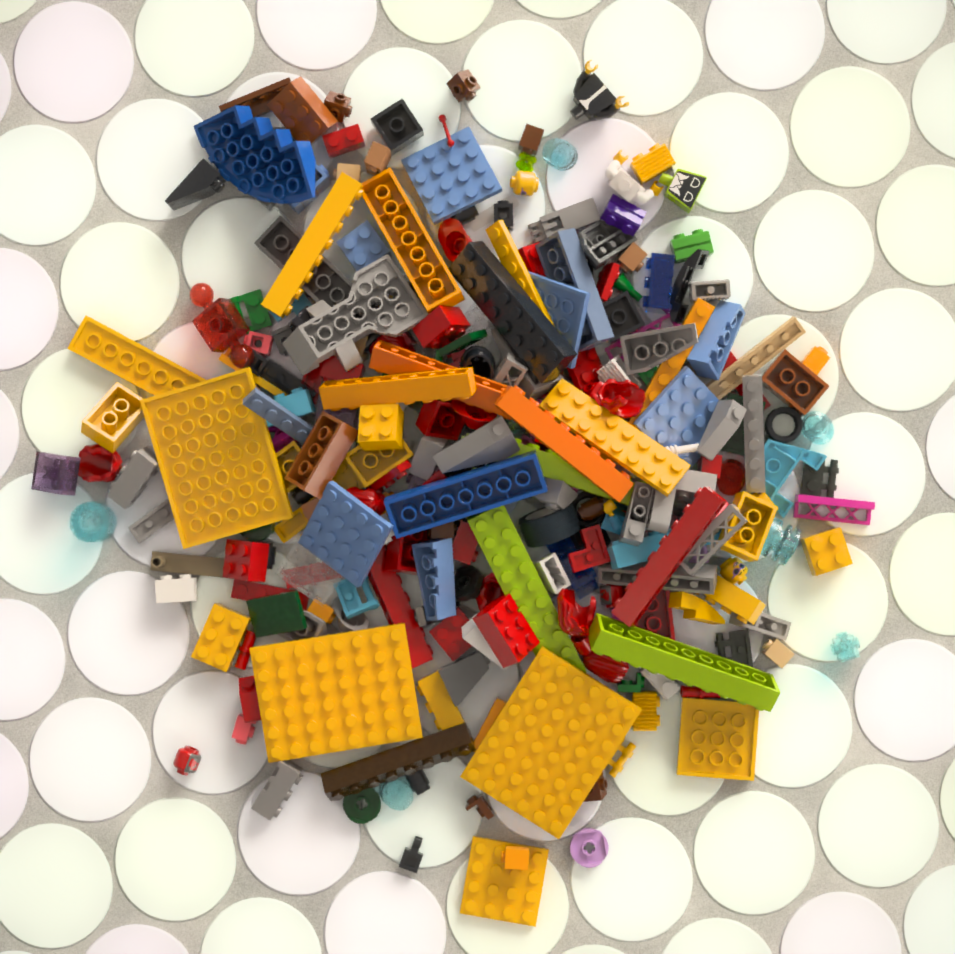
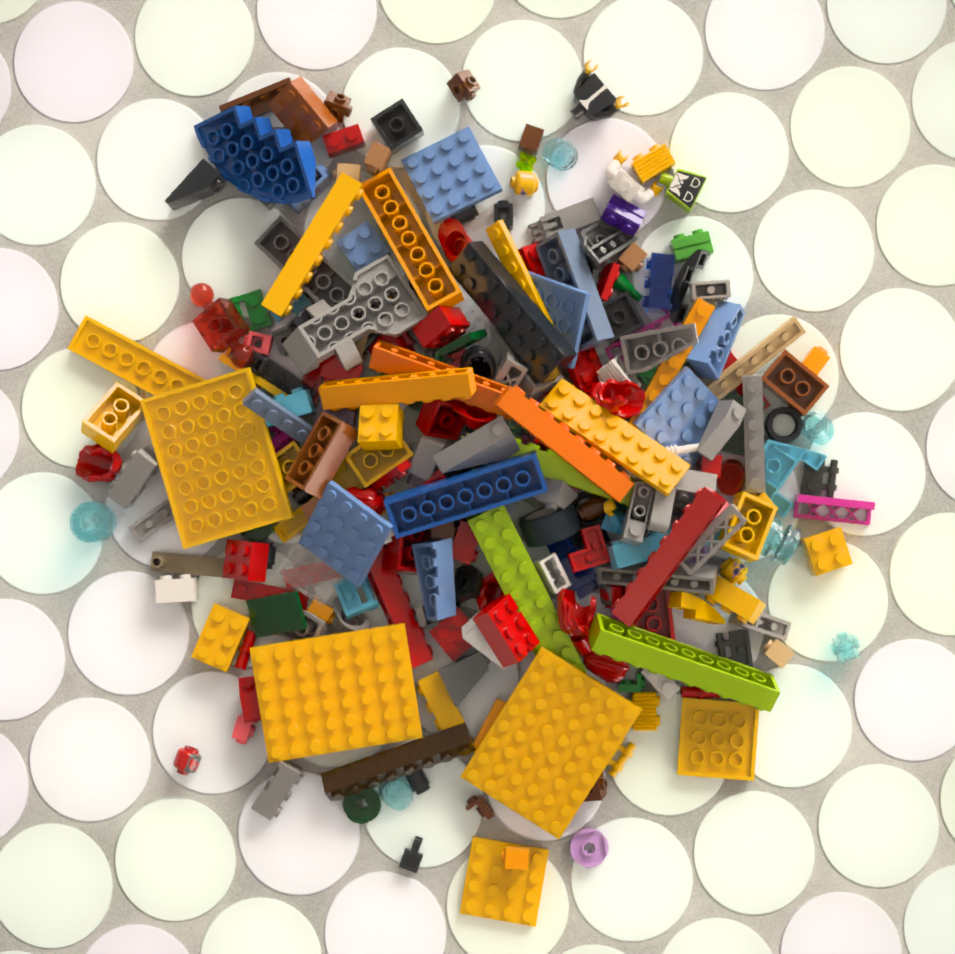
(55, 473): clear purple brick -> none
(442, 118): red hinge -> none

